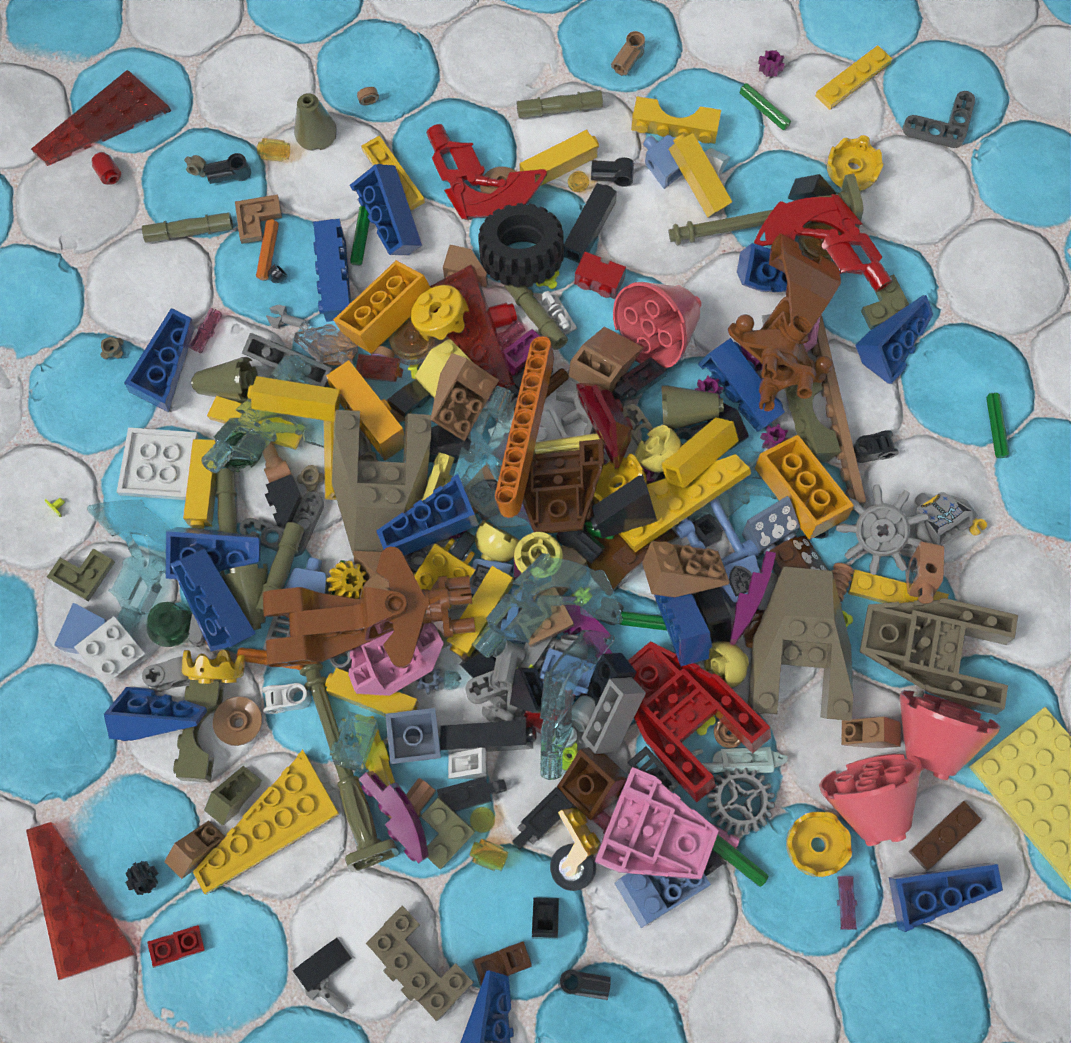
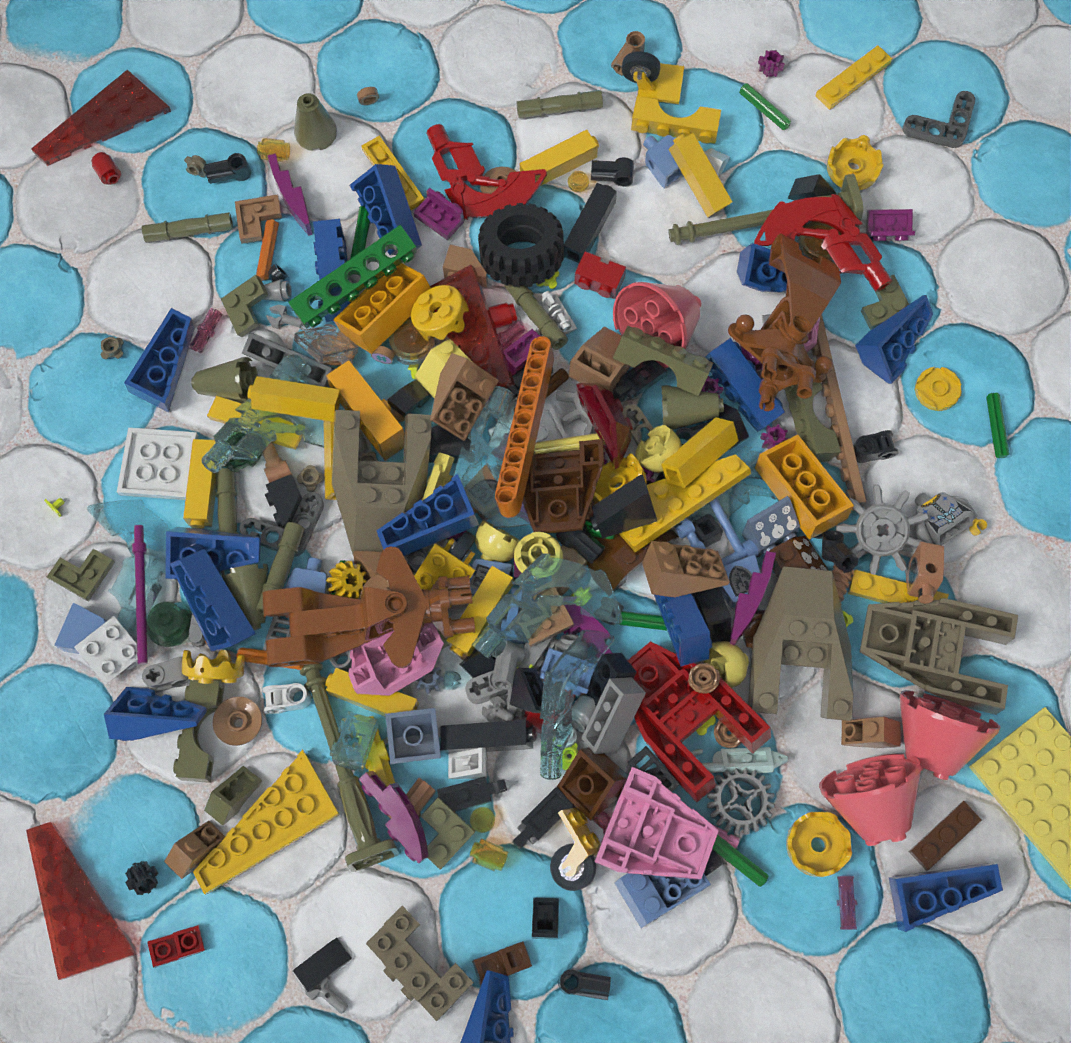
(139, 549): none -> magenta bar
(239, 304): none -> olive plate
(278, 290): none -> light grey cone
(291, 196): none -> magenta slope
(379, 368): clear red plate -> none
(395, 239): none -> green brick
(440, 214): none -> magenta bracket
(652, 77): none -> plate
(688, 368): none -> olive arch
(704, 671): none -> medium nougat plate
(837, 551): none -> black piece
(890, 223): none -> magenta bracket
(938, 388): none -> yellow tile

